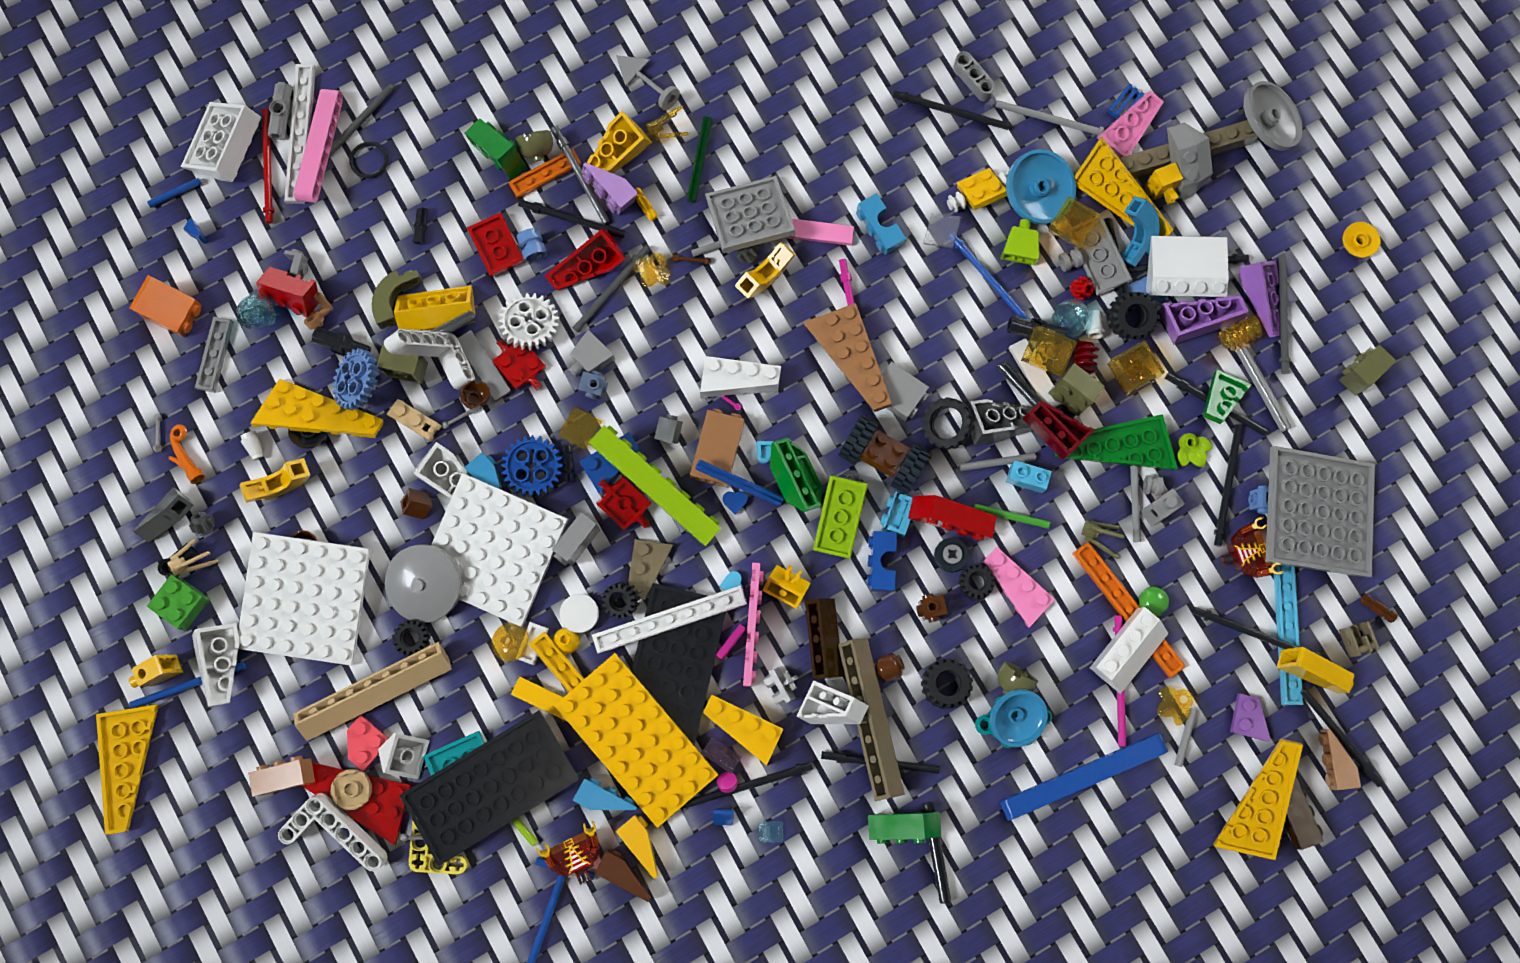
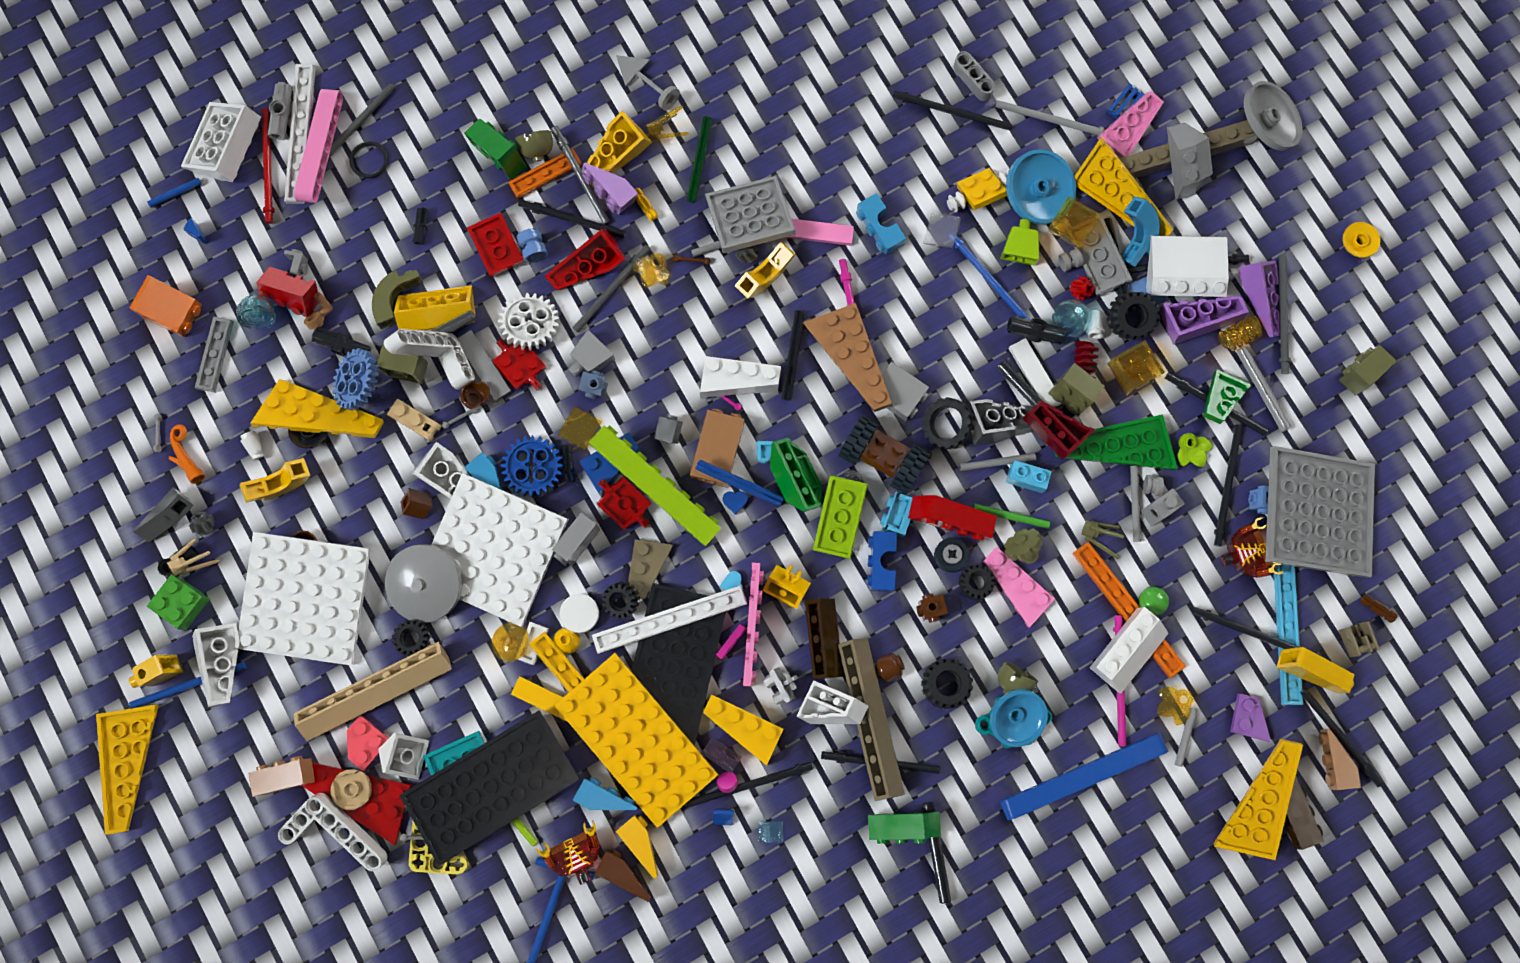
(793, 355): none -> black axle
(1024, 546): none -> olive plant
(1048, 351): clear yellow brick -> none
(1164, 182): yellow brick -> none

